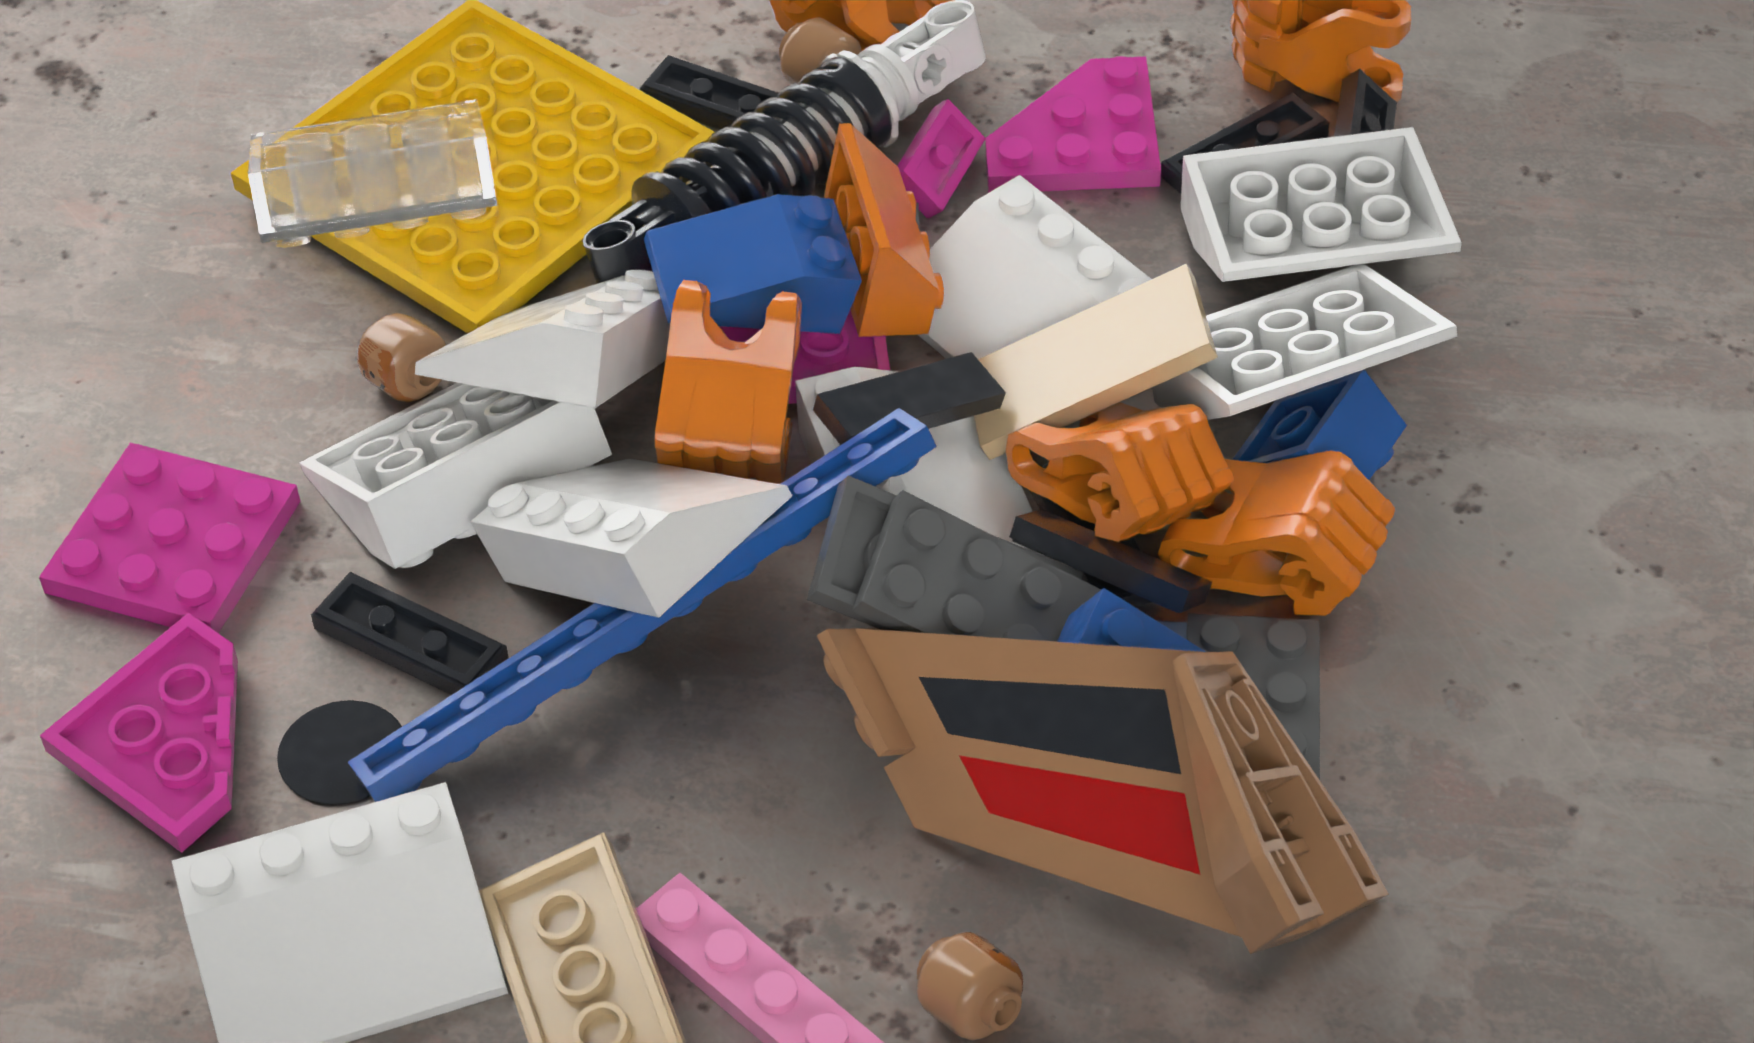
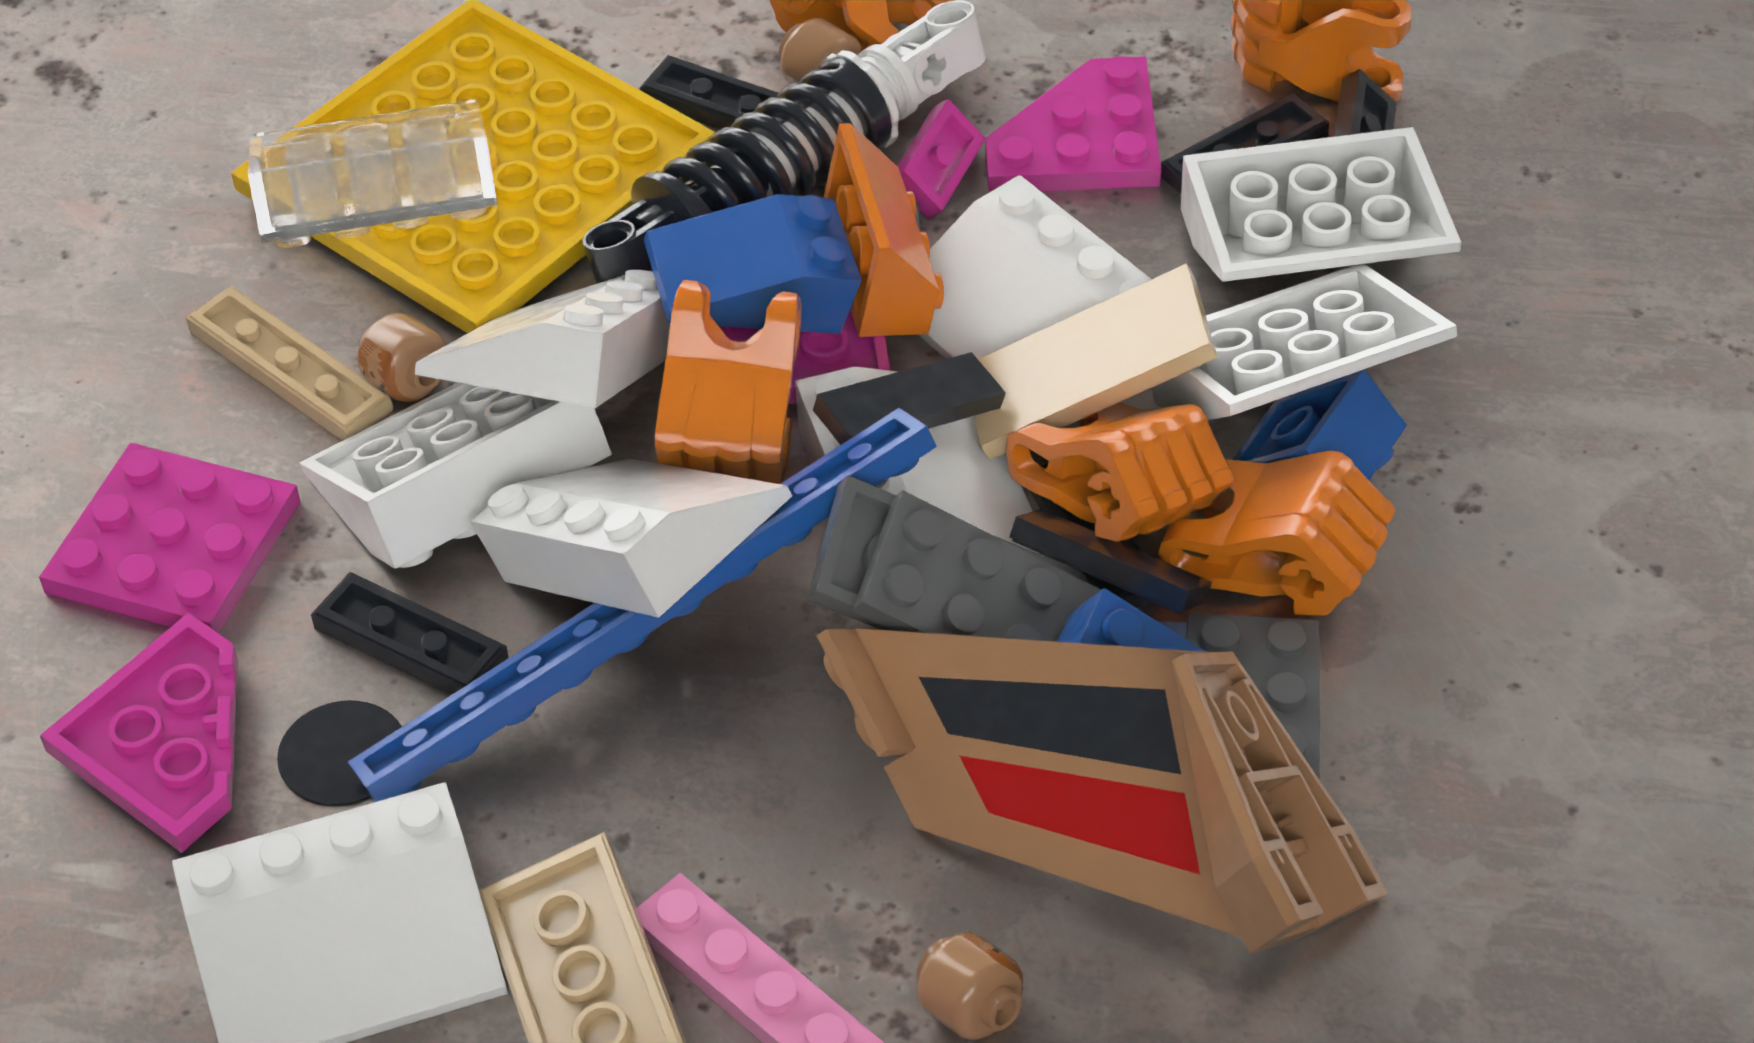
(289, 364): none -> tan tile

